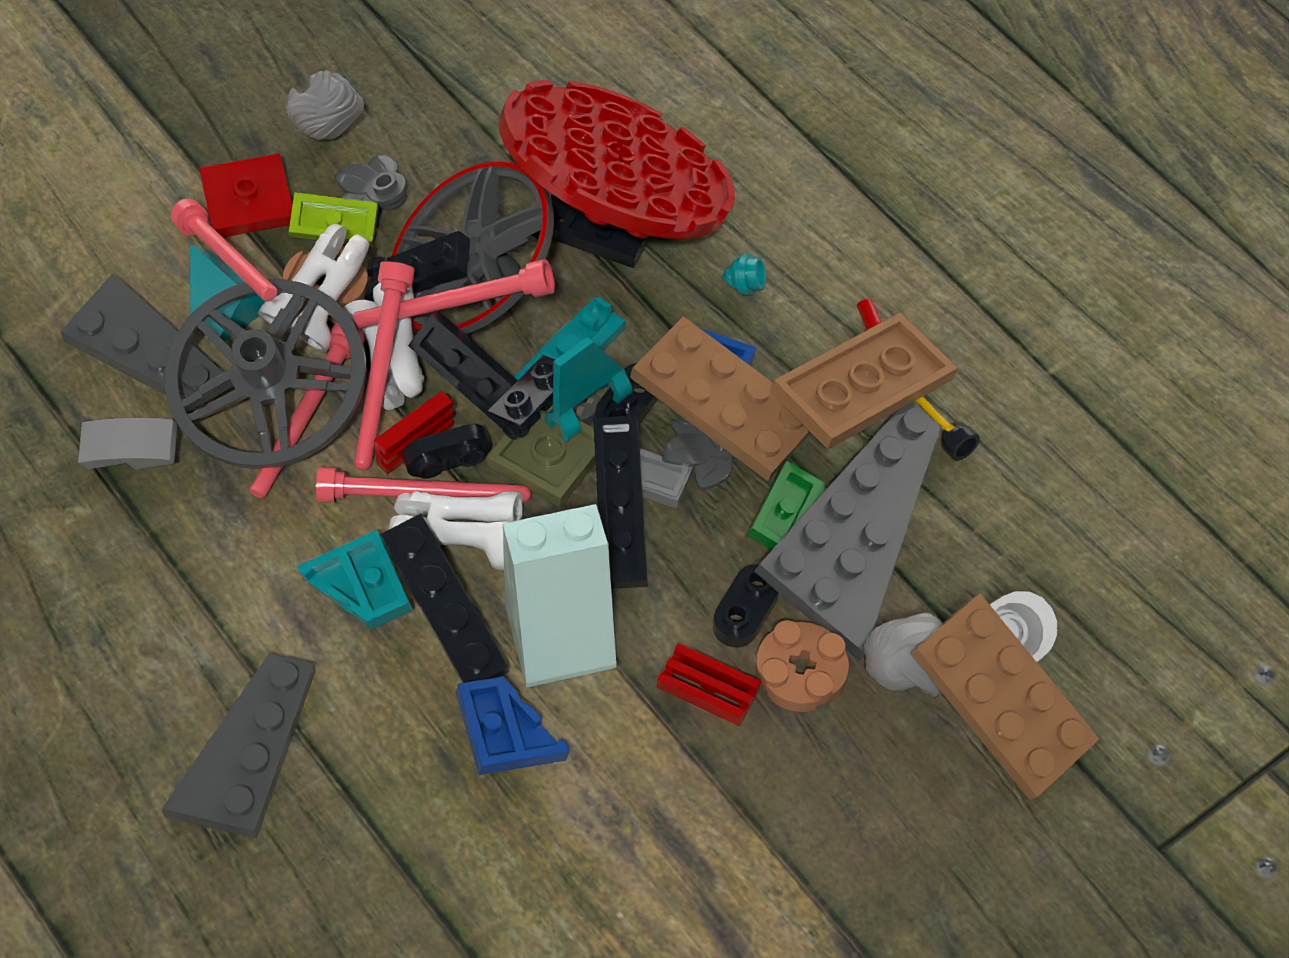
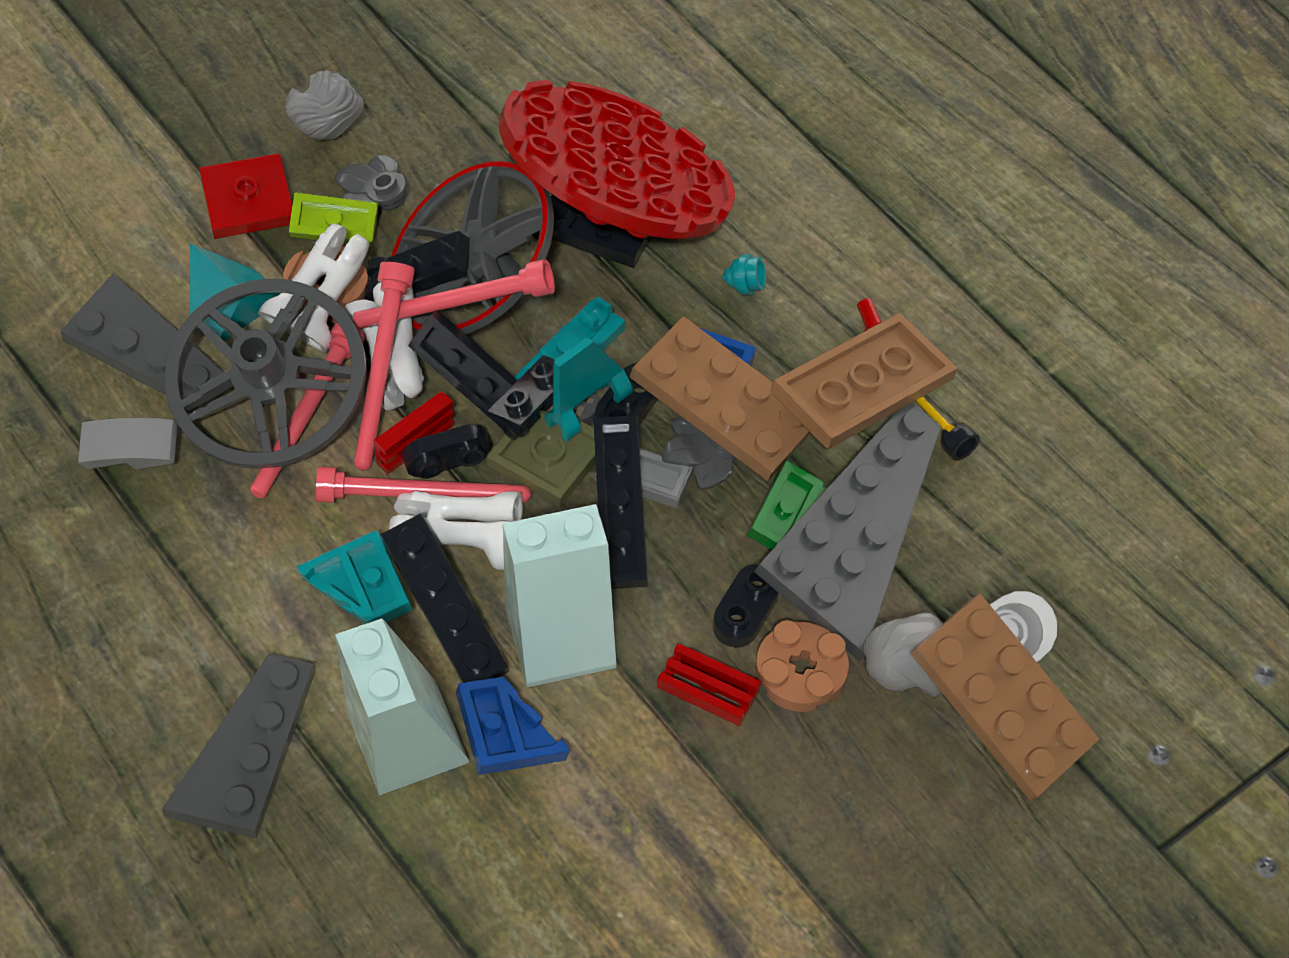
(192, 220): coral piece -> none
(395, 709): none -> light aqua slope

